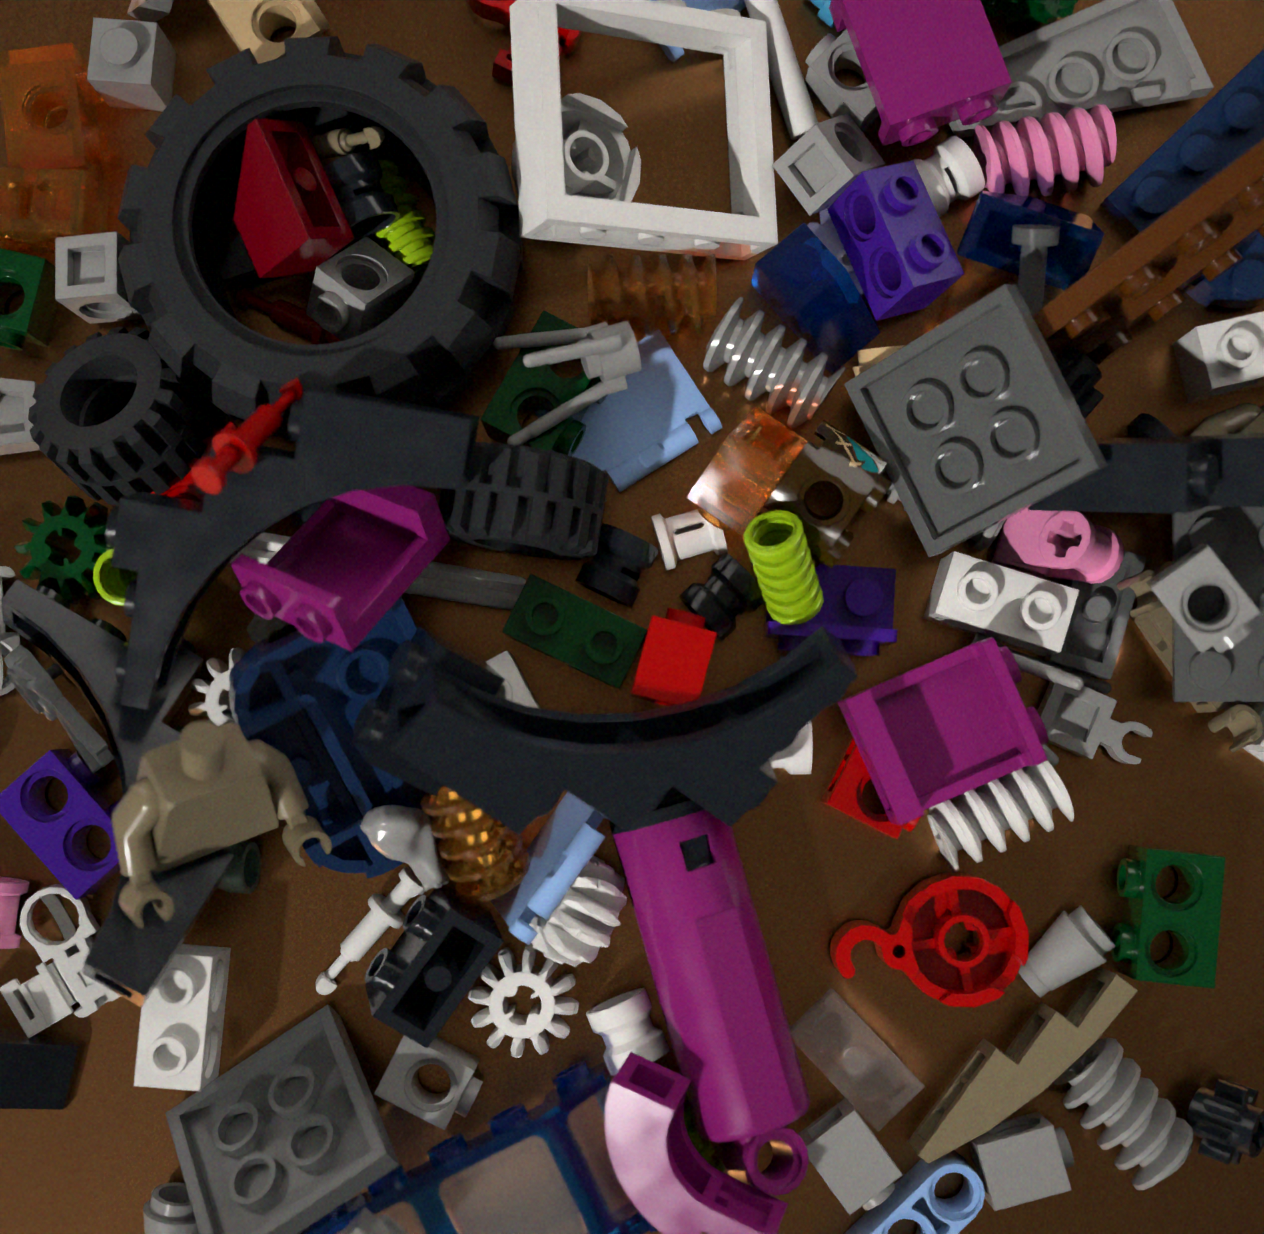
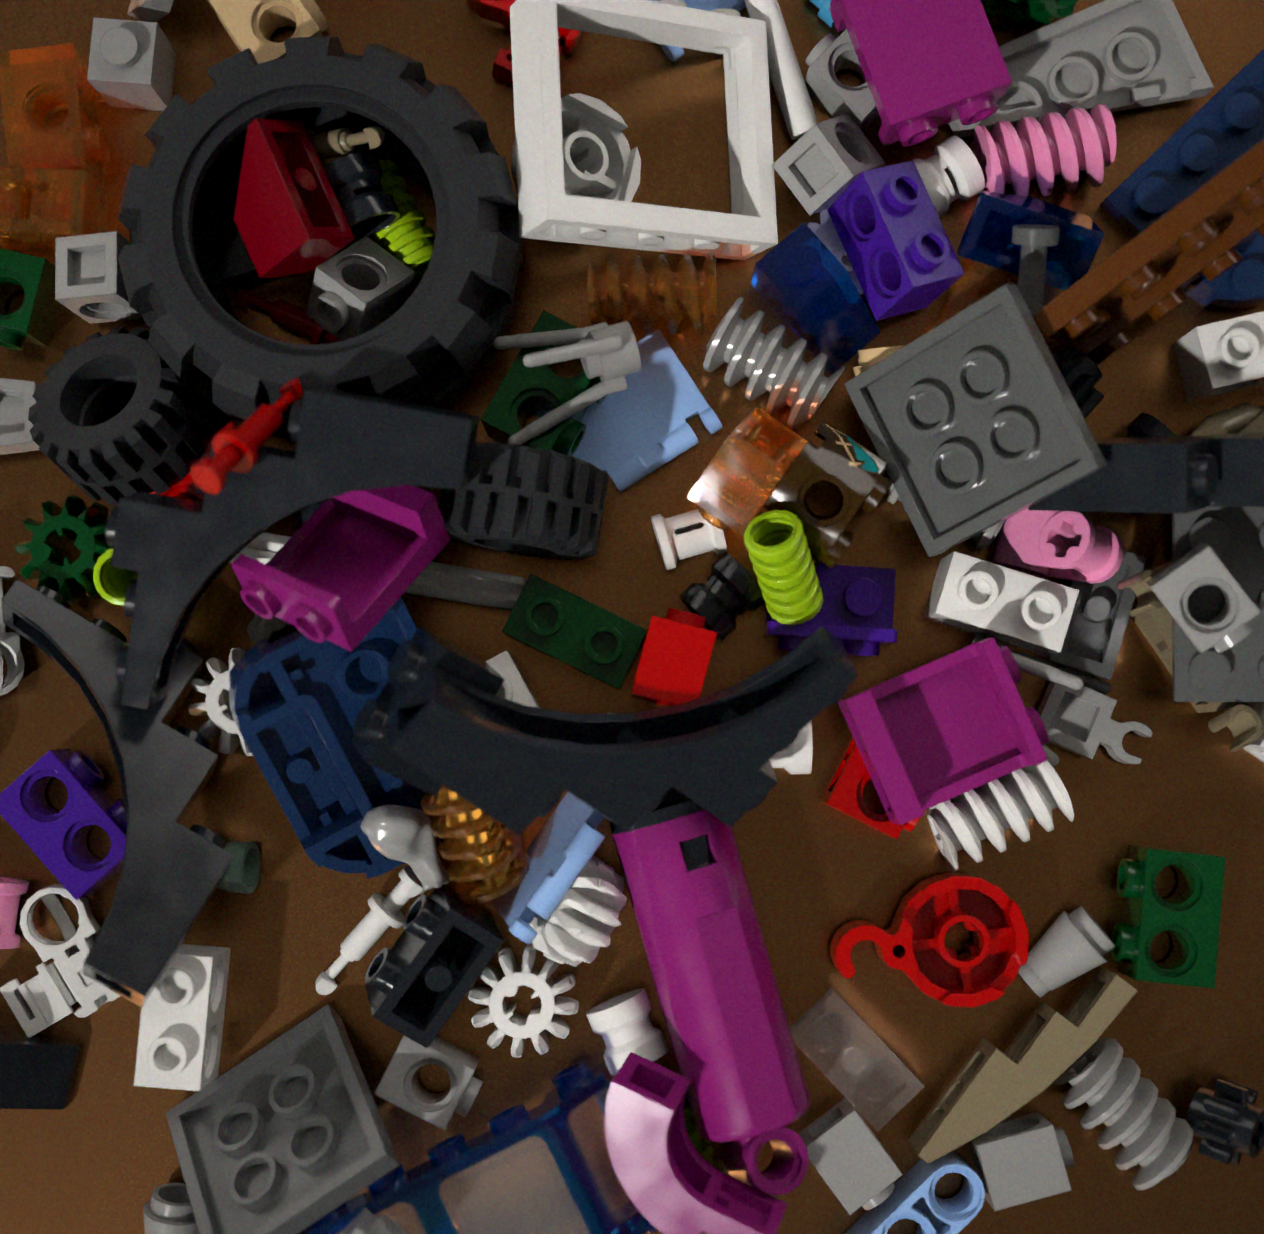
(44, 697): dark grey piece -> none
(199, 800): dark tan torso -> none
(617, 565): black wheel -> none

